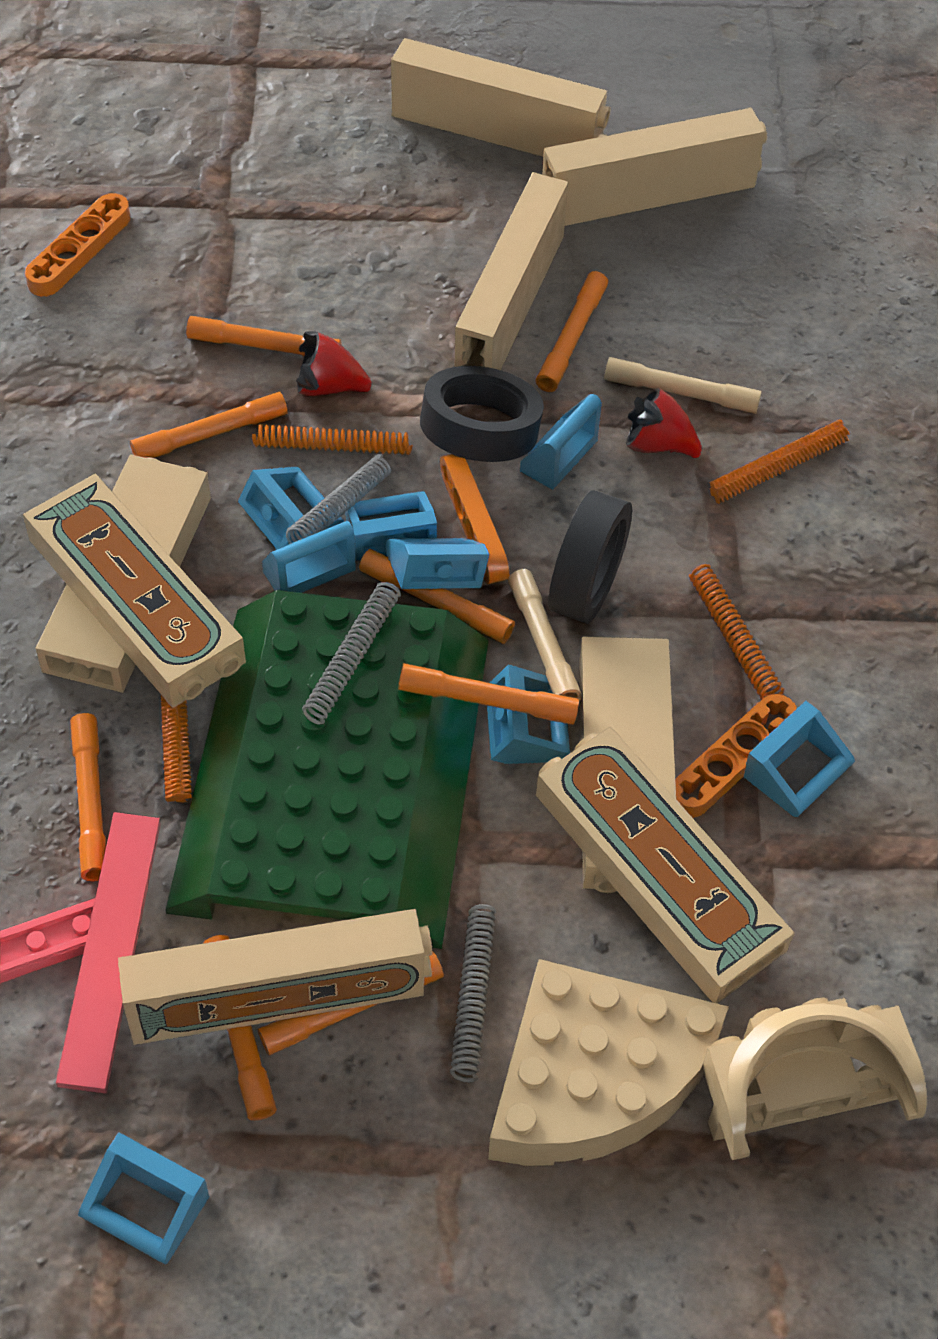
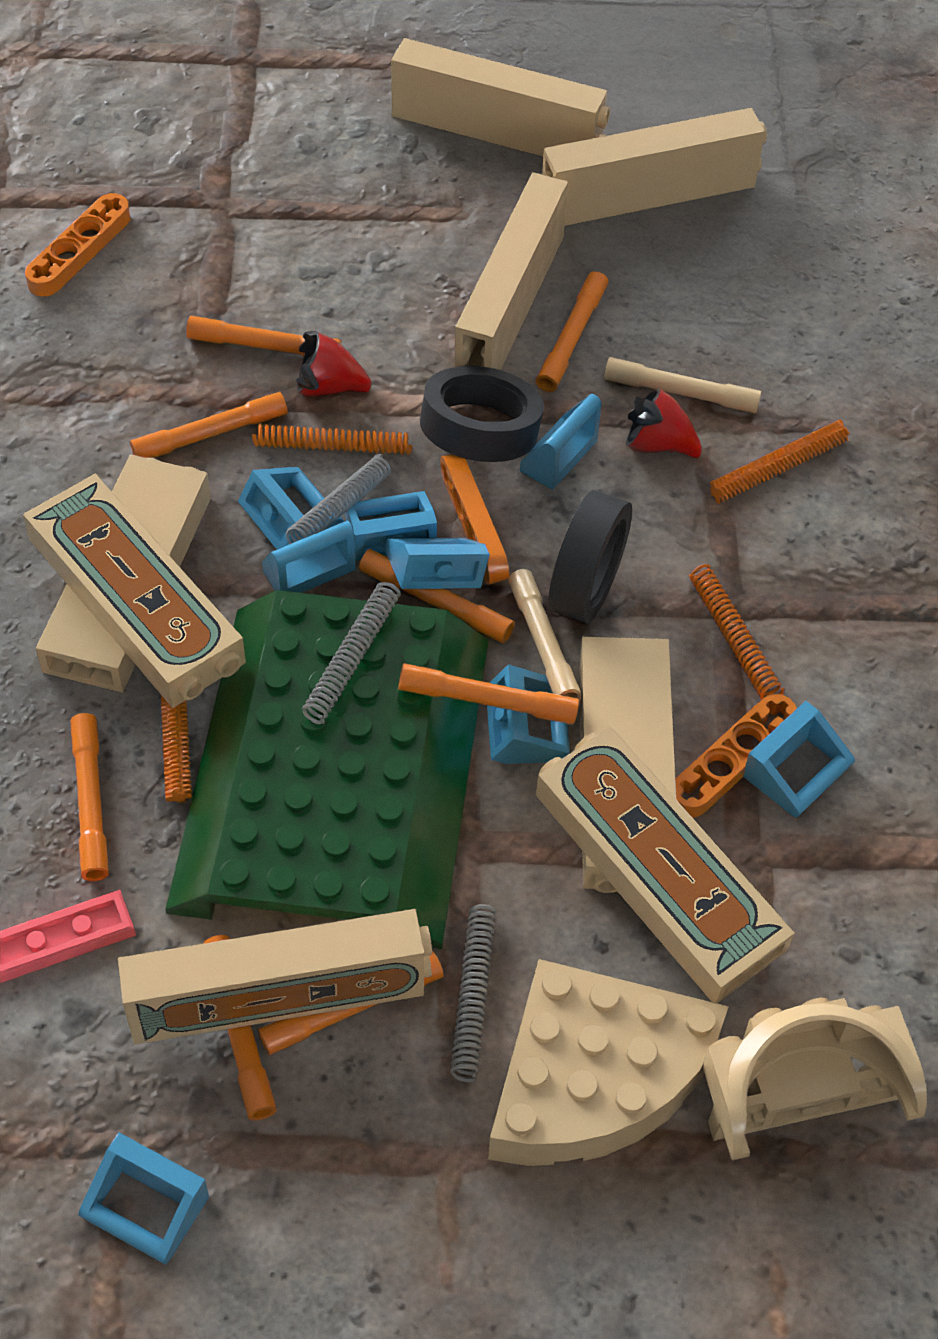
(111, 934): coral tile -> none

